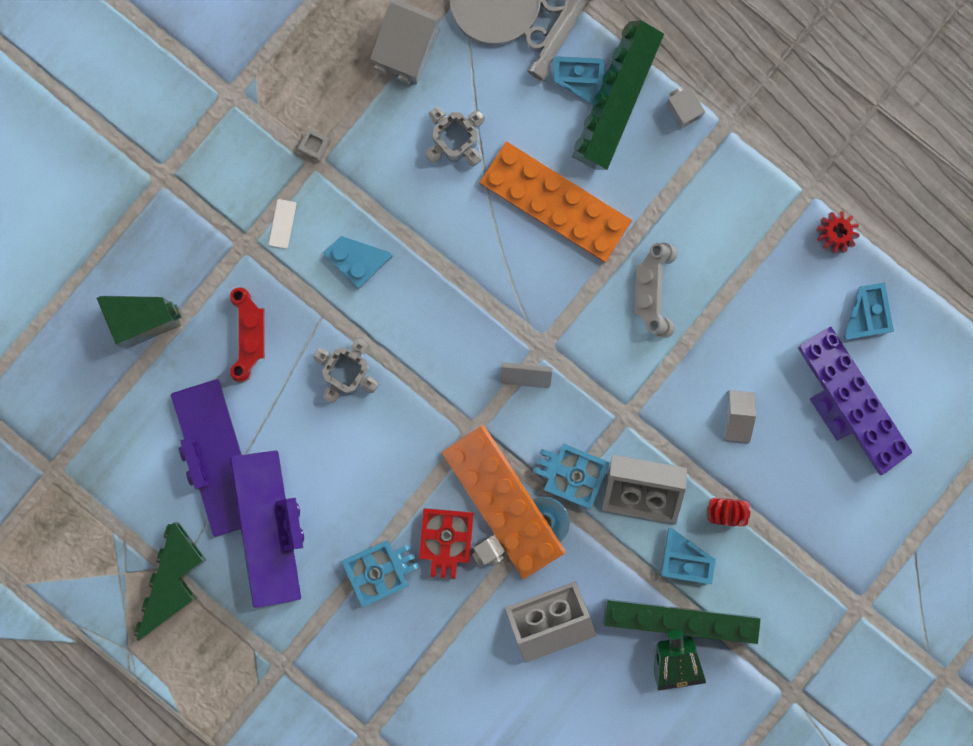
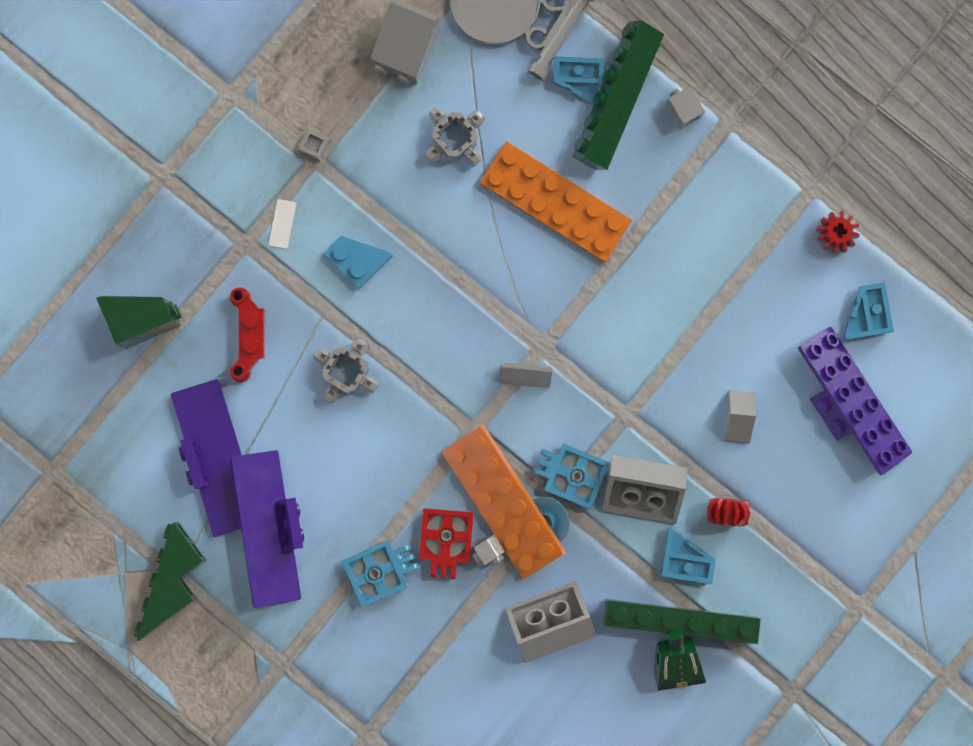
(649, 289): light grey plate -> none

